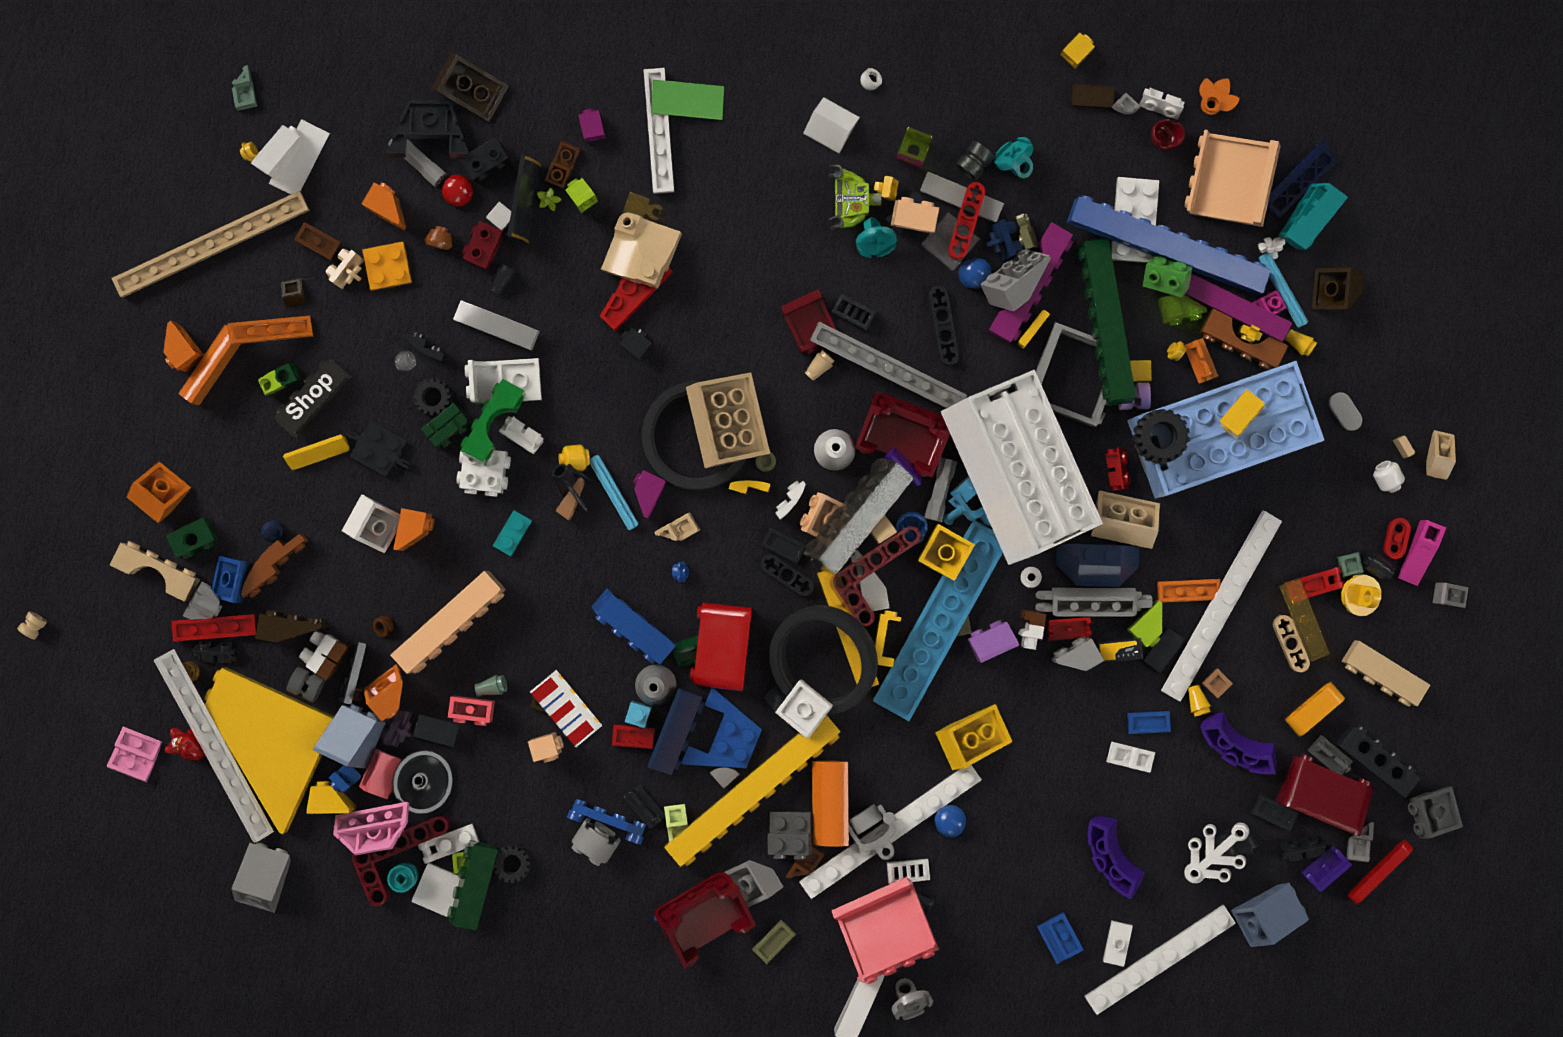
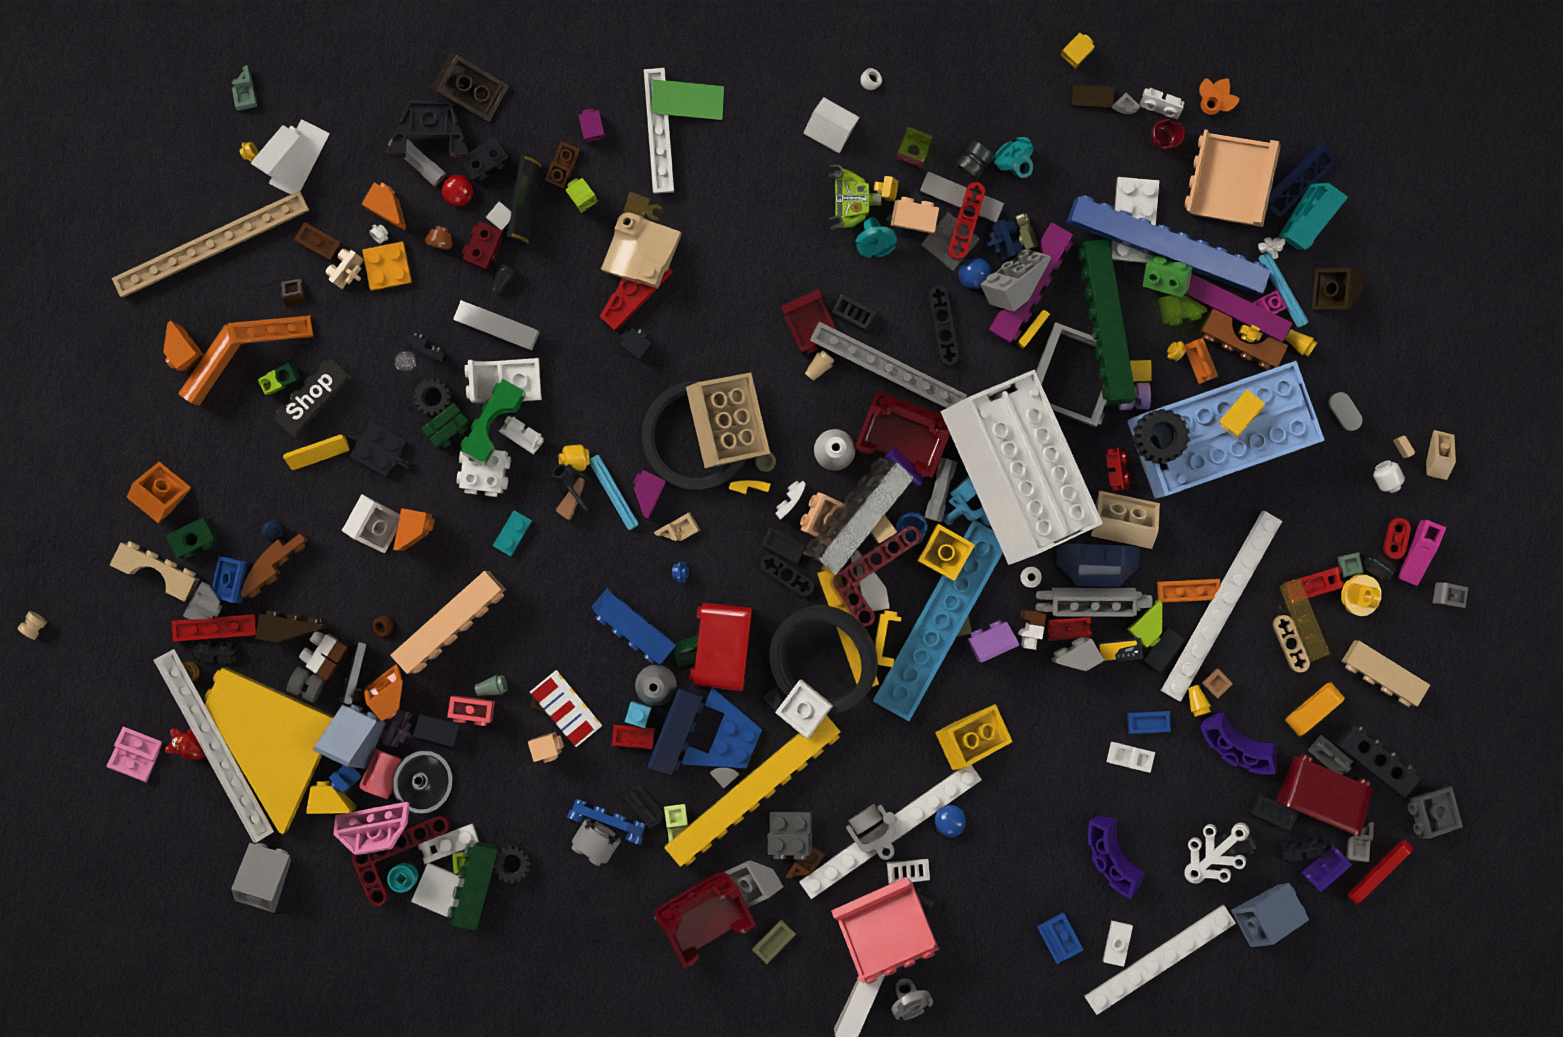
(379, 233): none -> white plate
(548, 199): lime plant -> none
(830, 803): orange brick -> none

